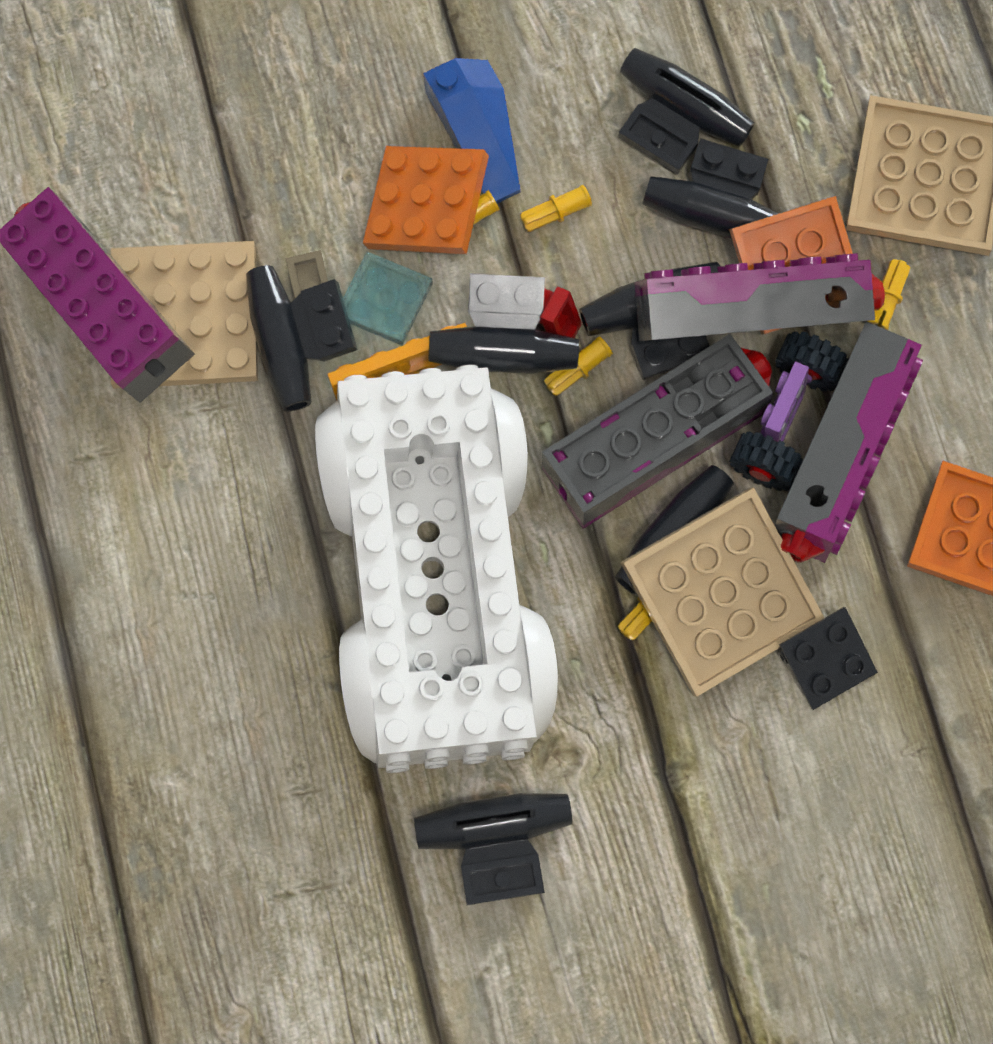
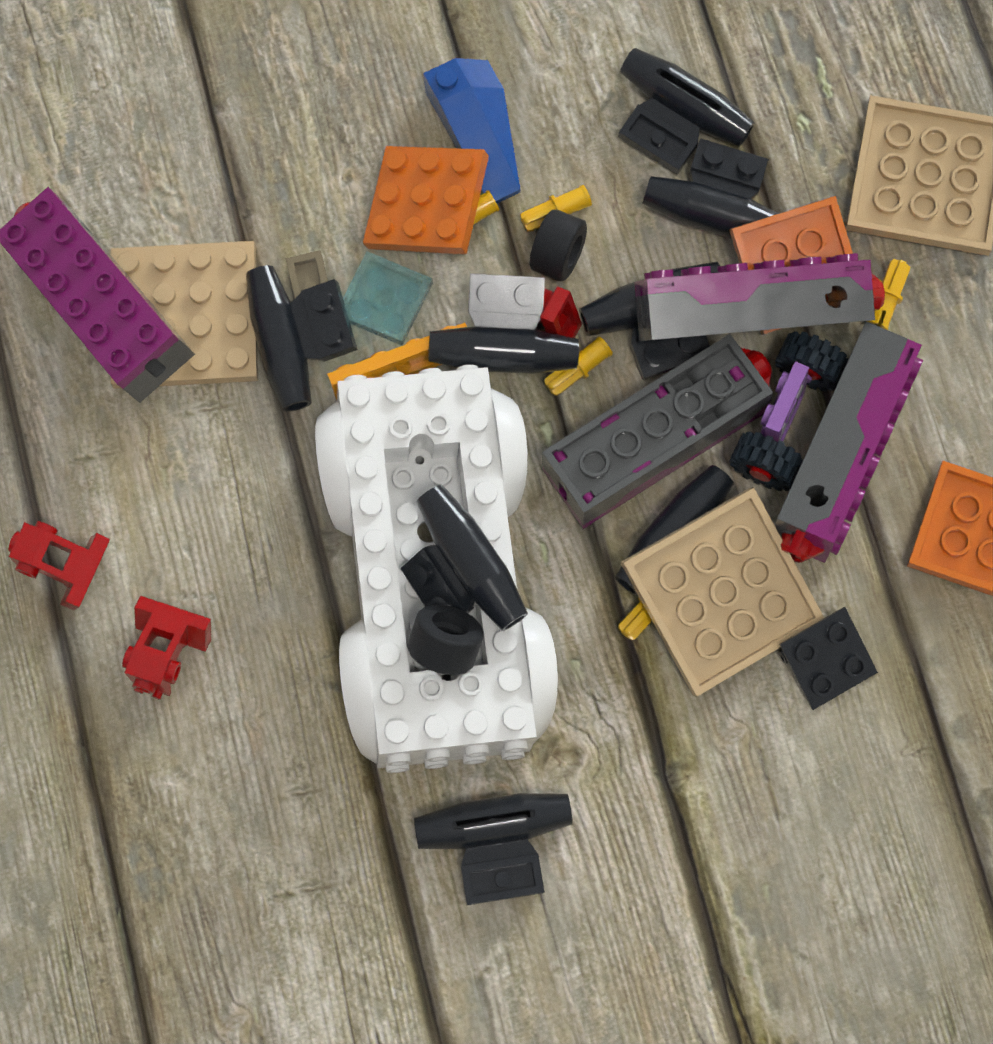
(30, 545): none -> red tile
(154, 669): none -> red tile
(445, 639): none -> black tyre
(461, 564): none -> black plate
(558, 245): none -> black tyre

